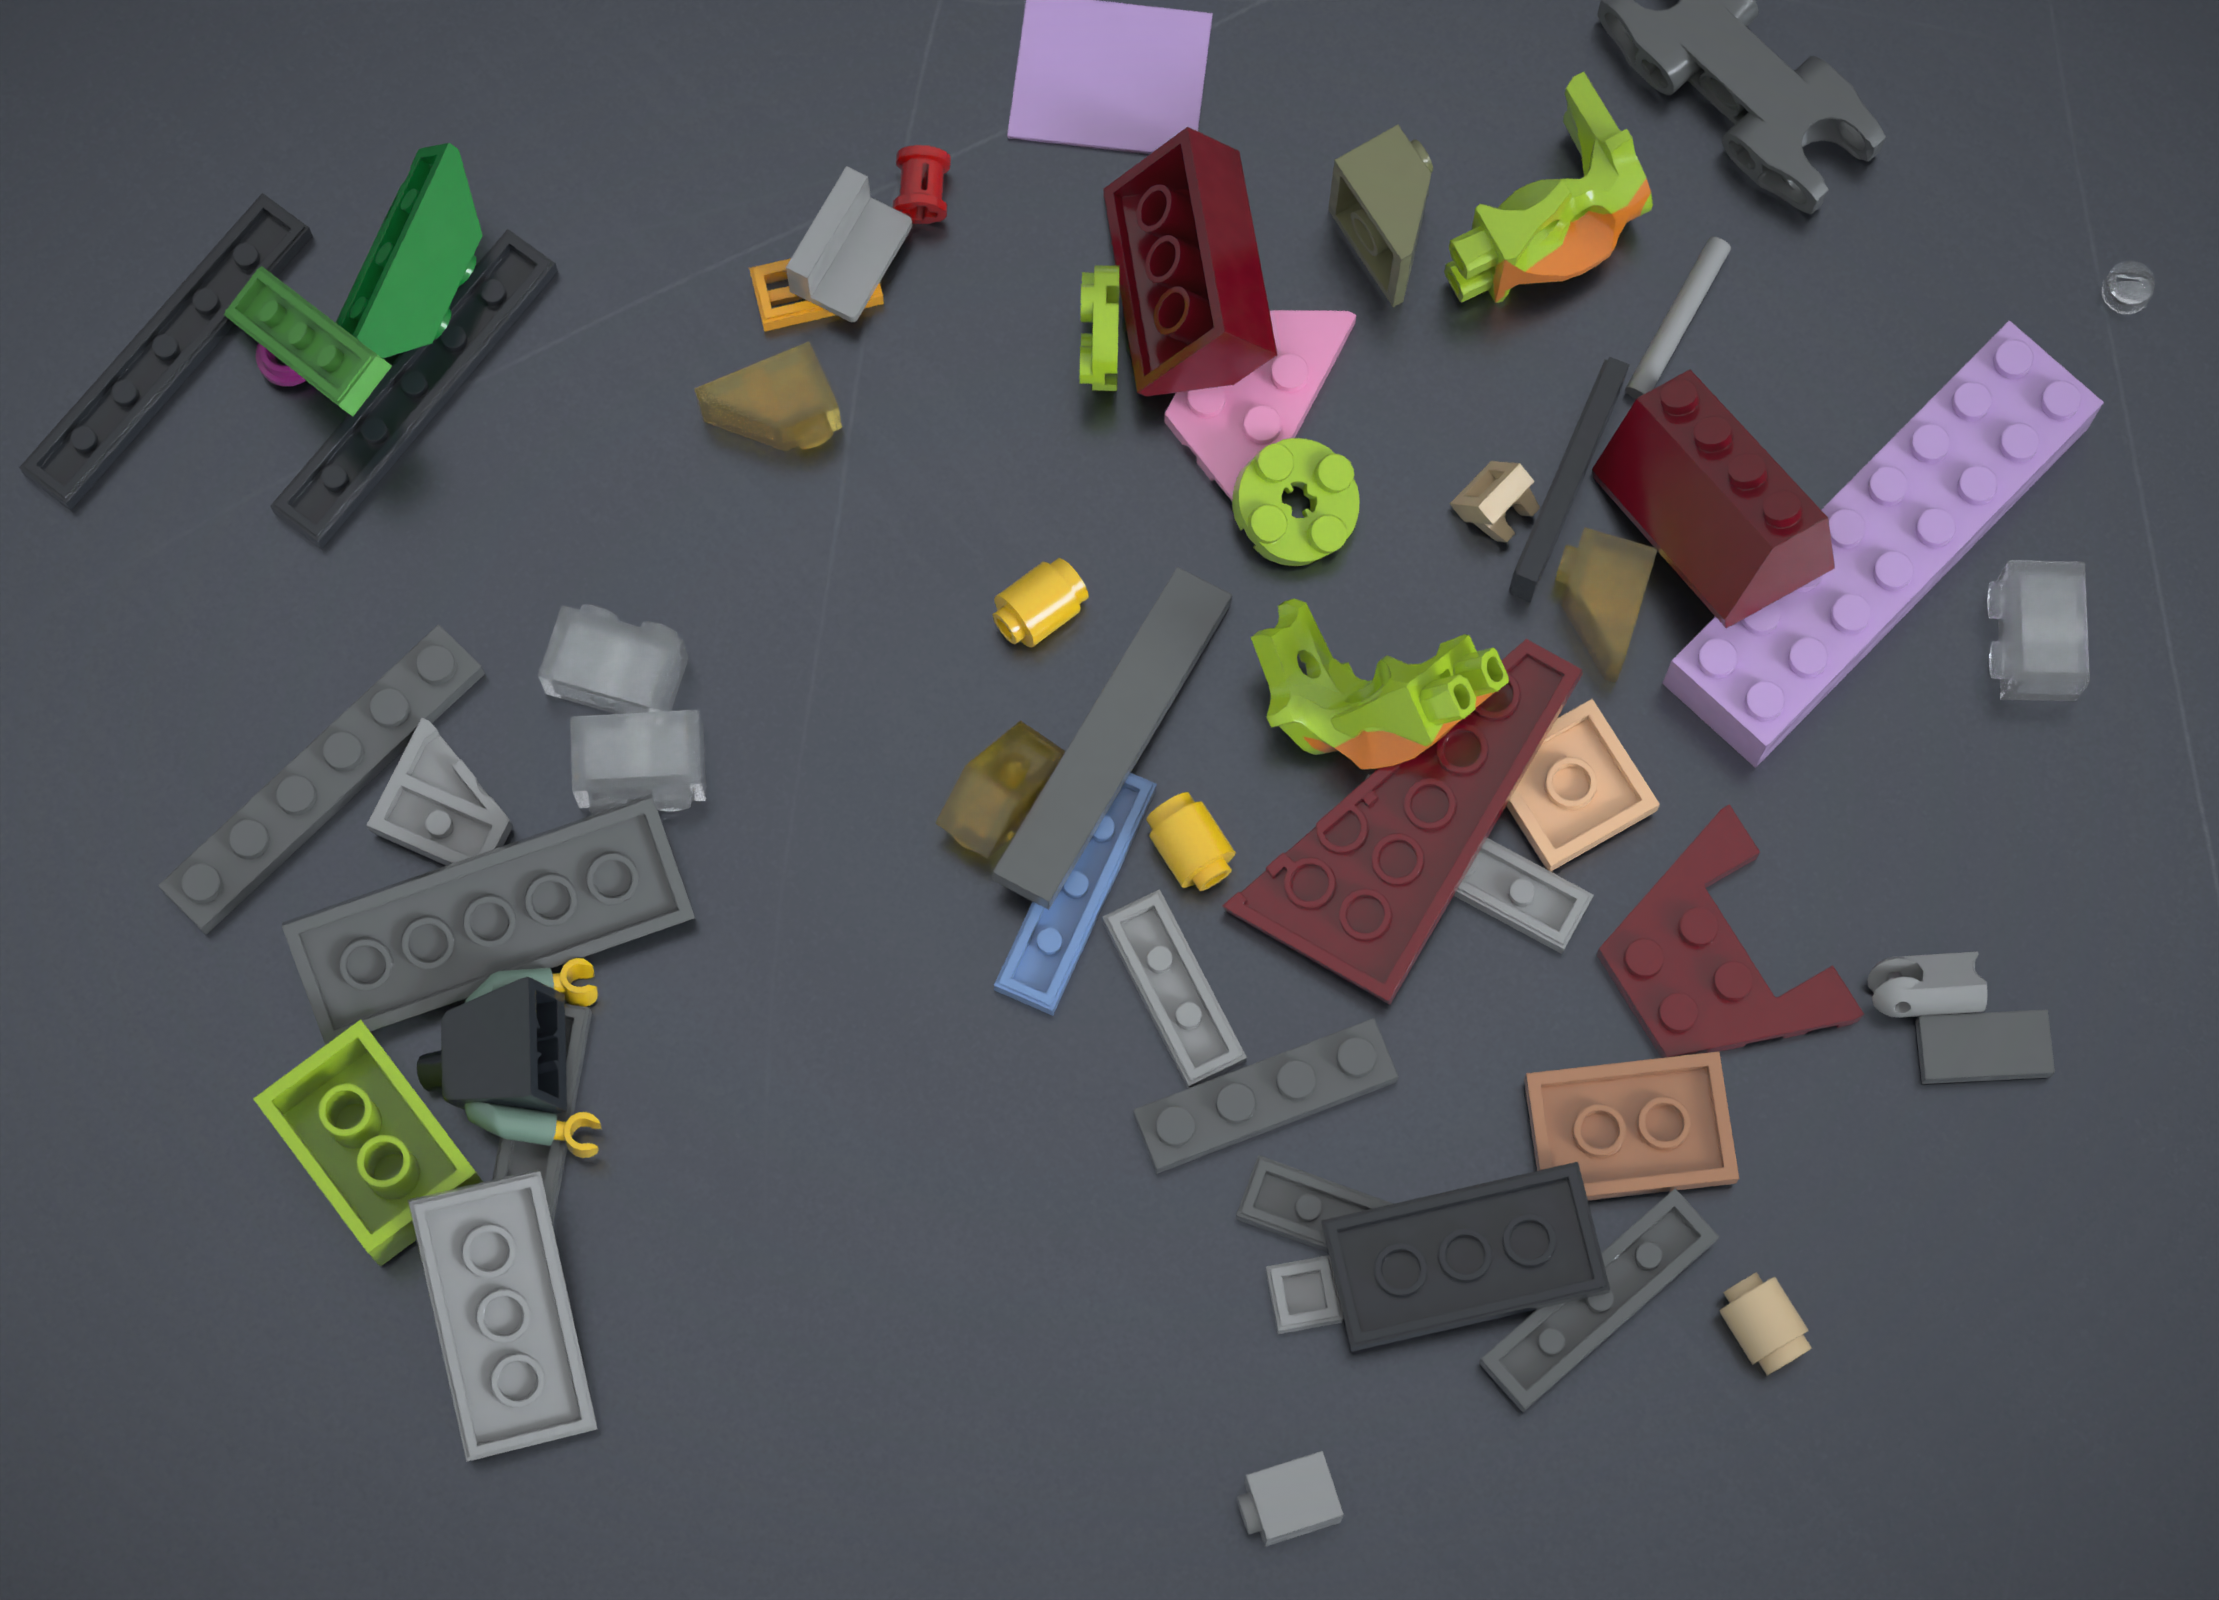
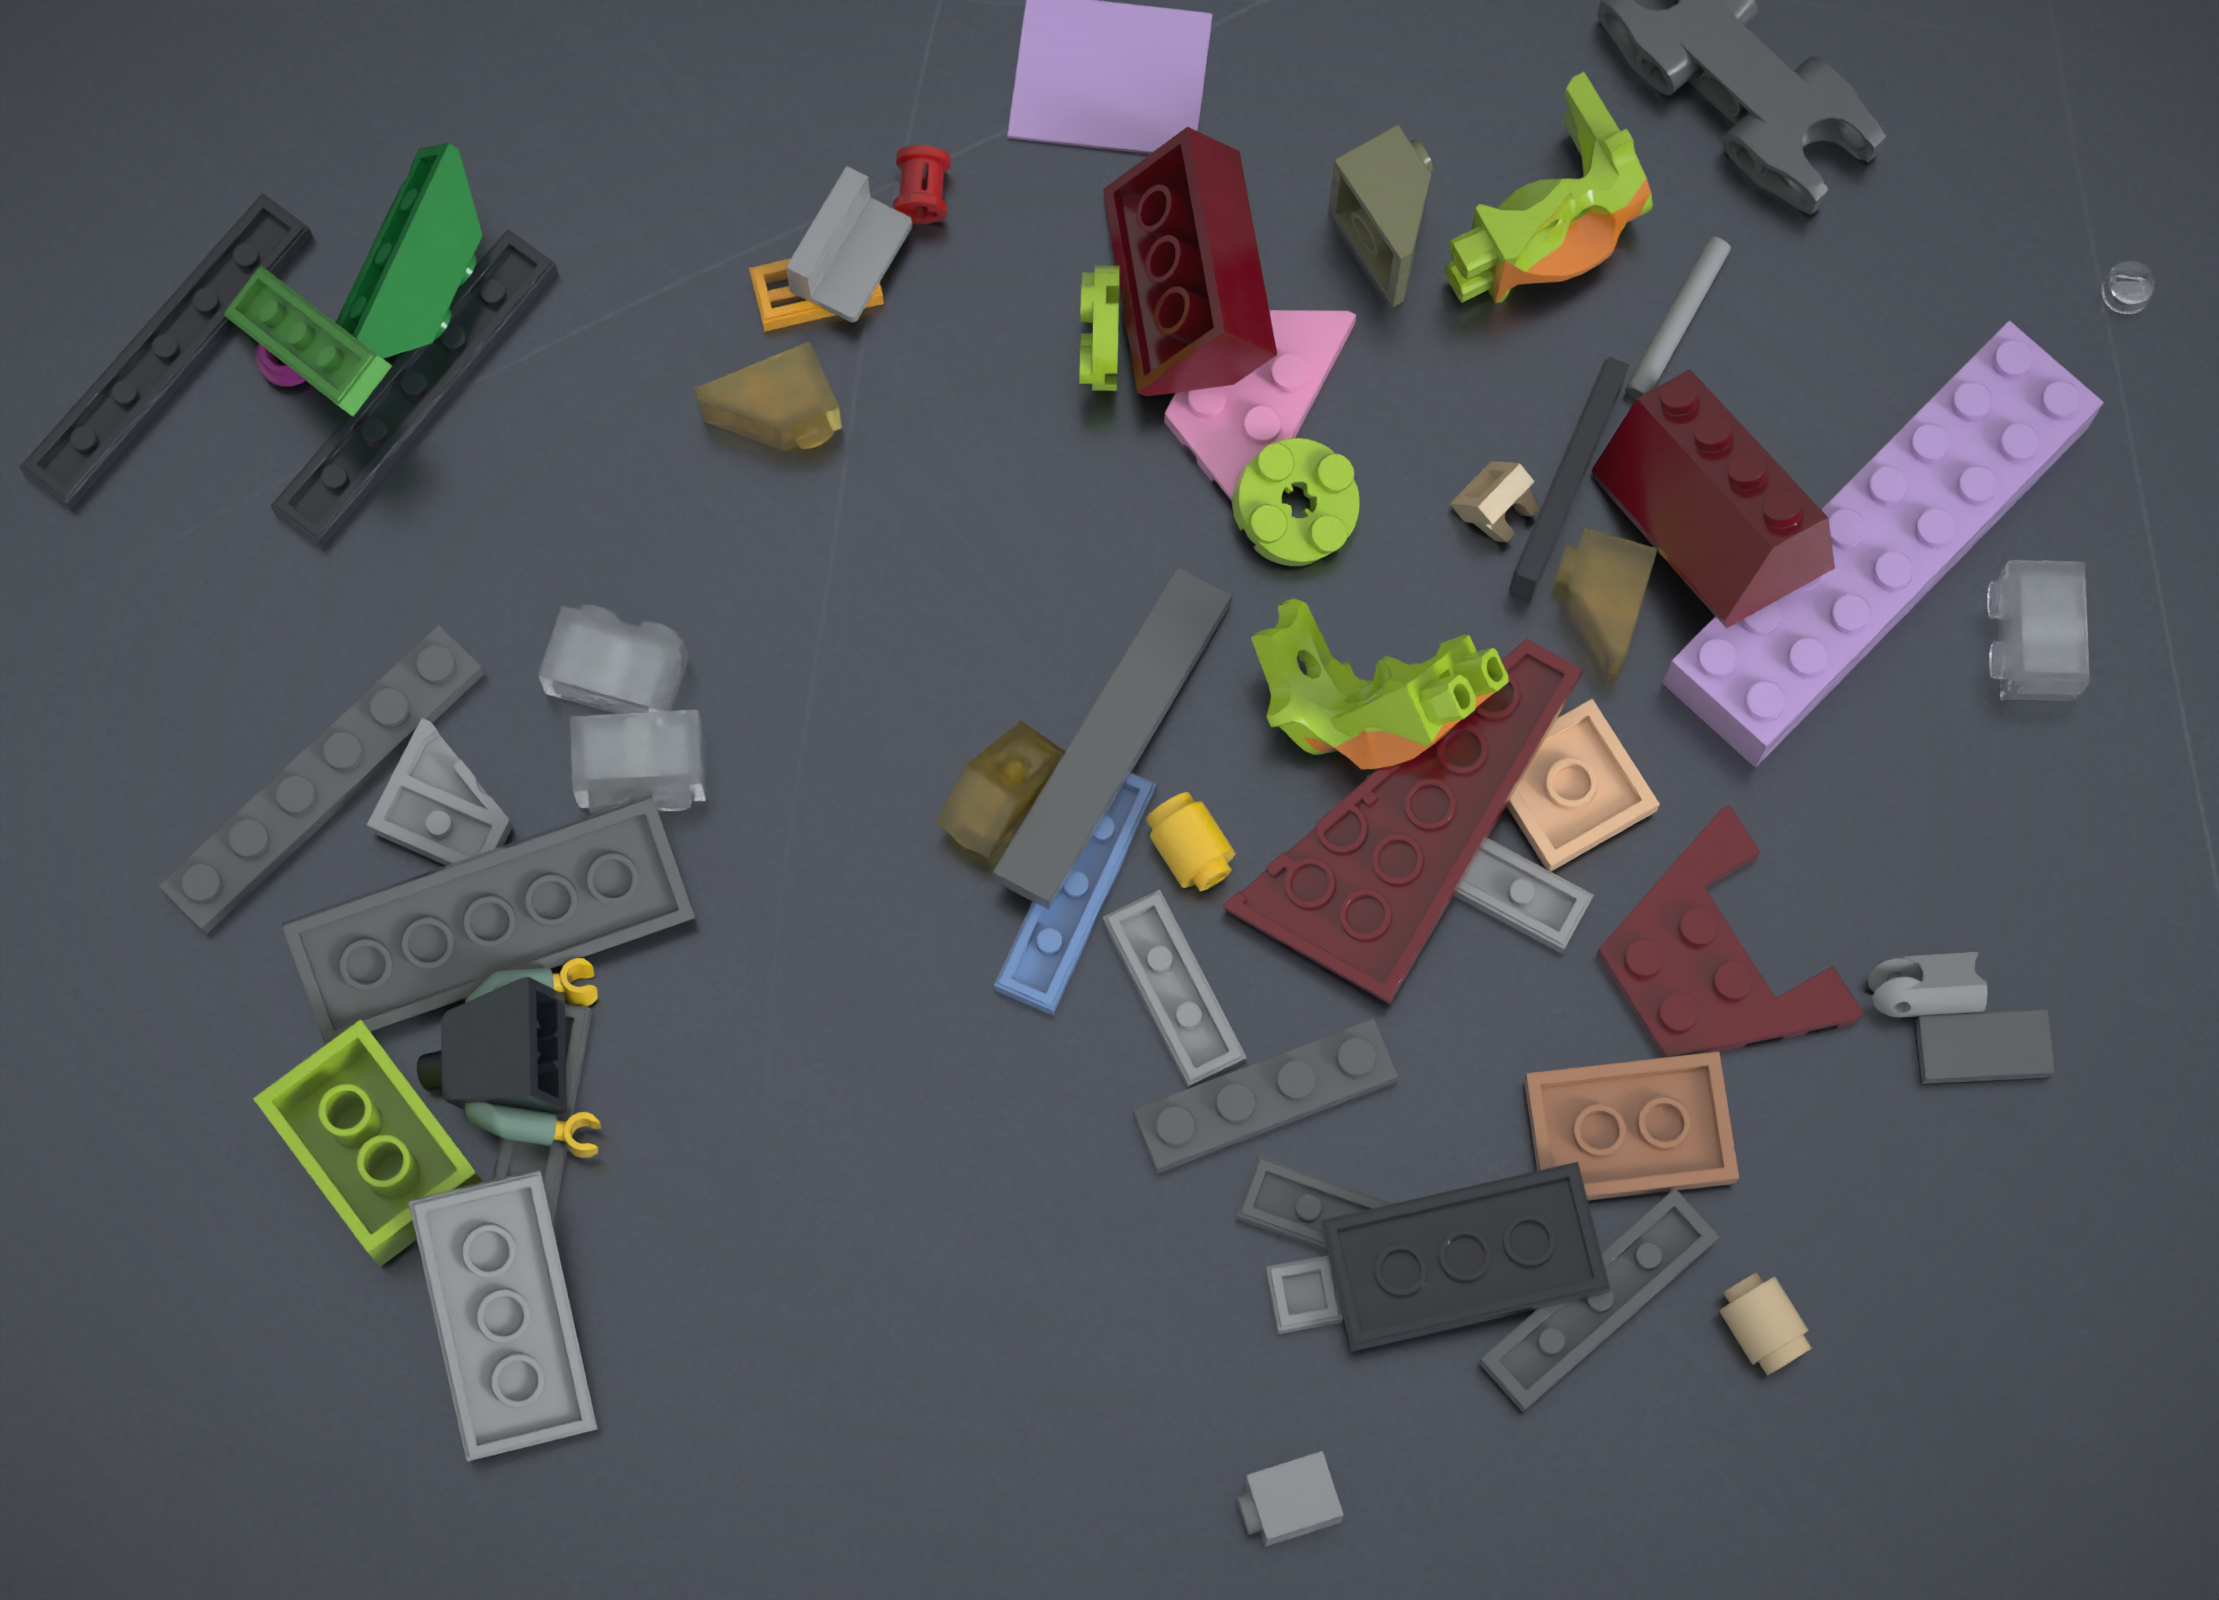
(1039, 602): yellow brick -> none

